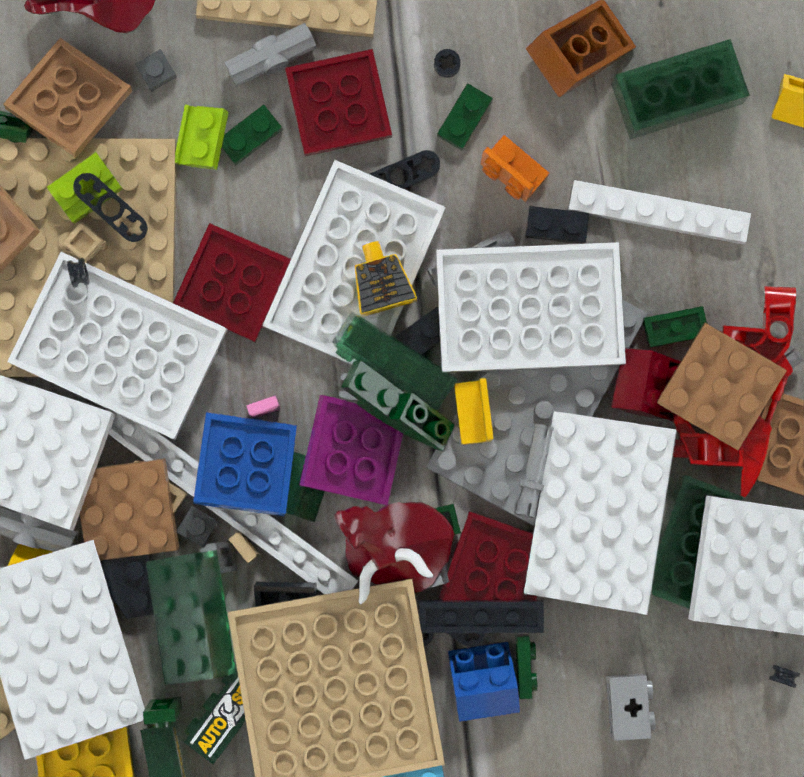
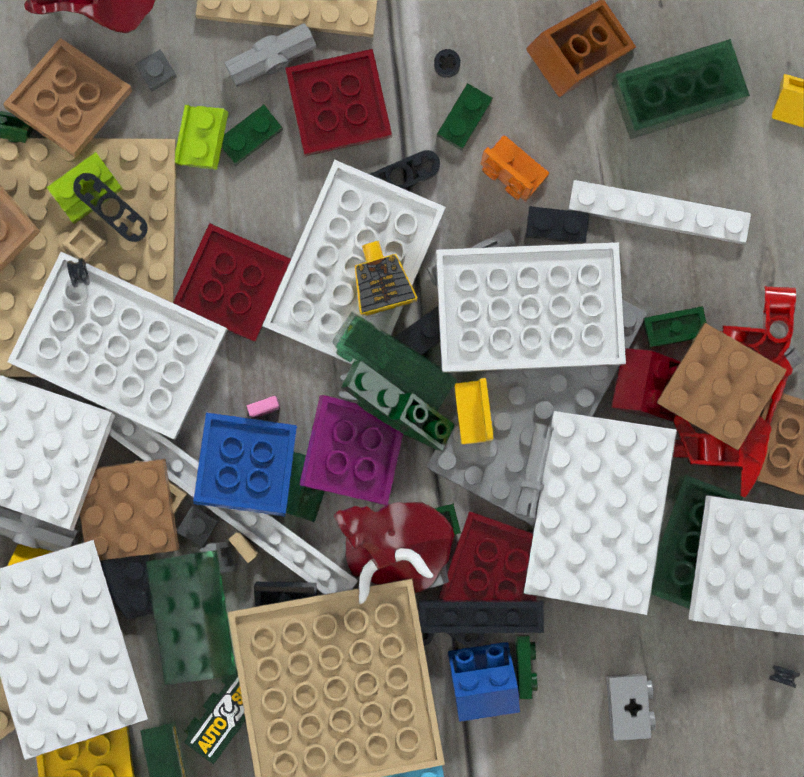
(162, 711): dark green plate -> none

